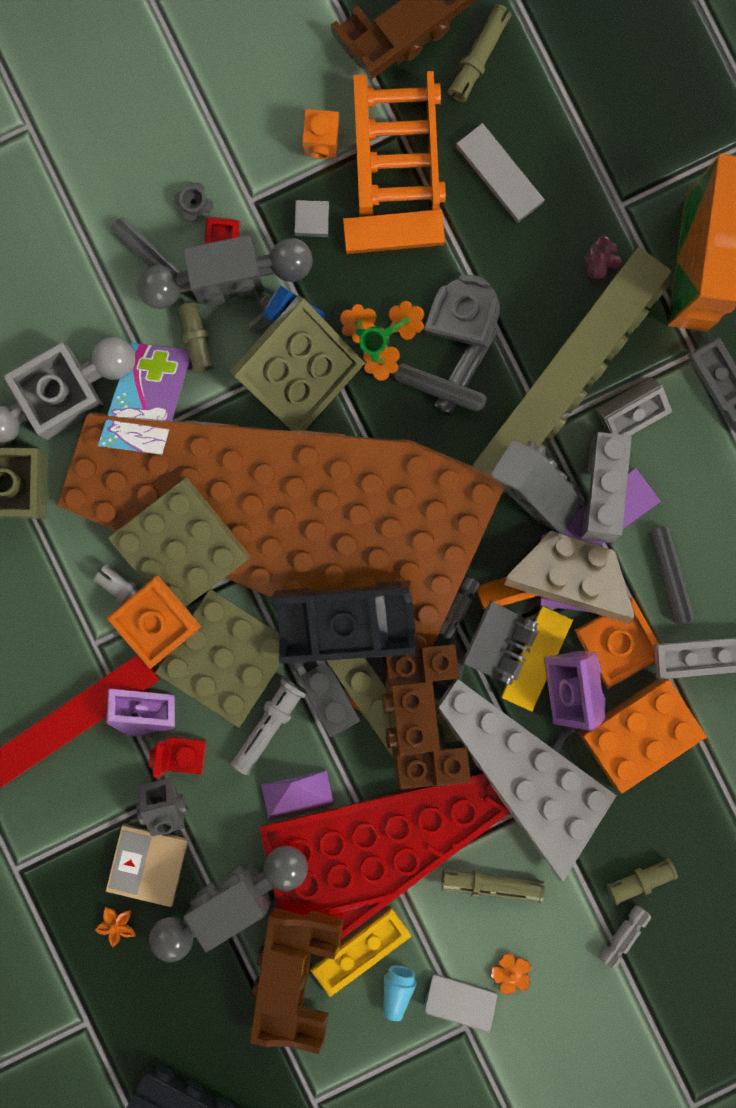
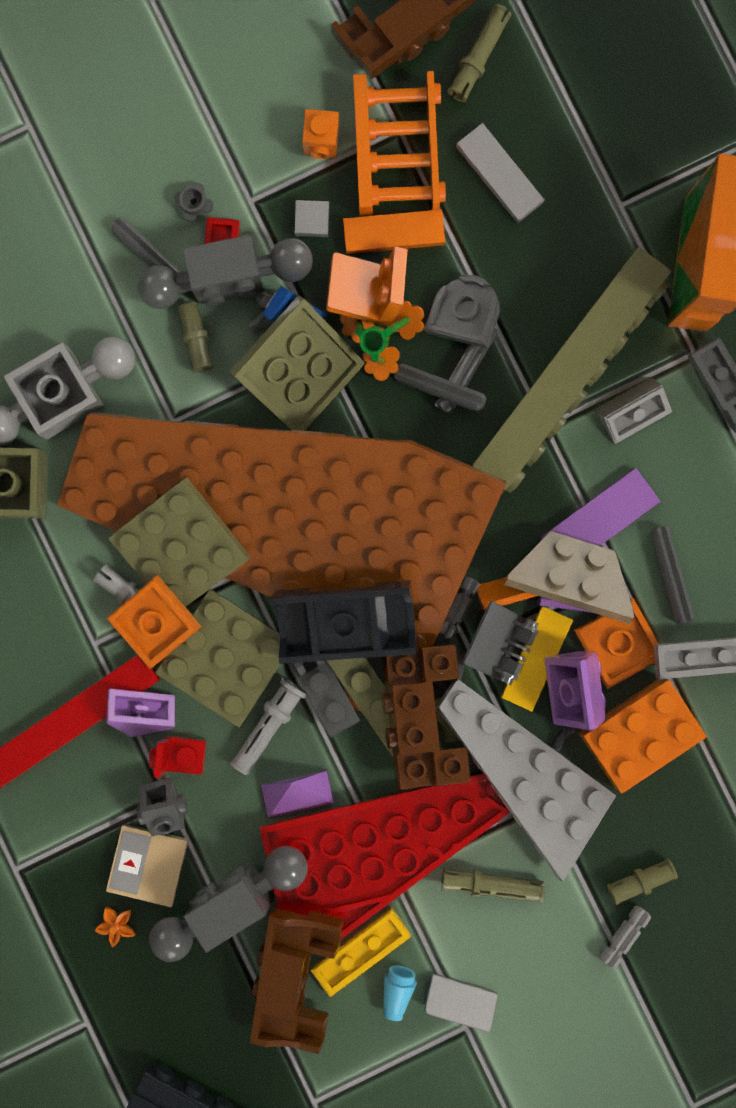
(146, 393): sticker -> none
(367, 288): none -> orange bracket
(511, 974): orange plant -> none
(537, 485): dark grey brick -> none
(601, 258): clear pink plant -> none
(607, 495): light grey arch -> none

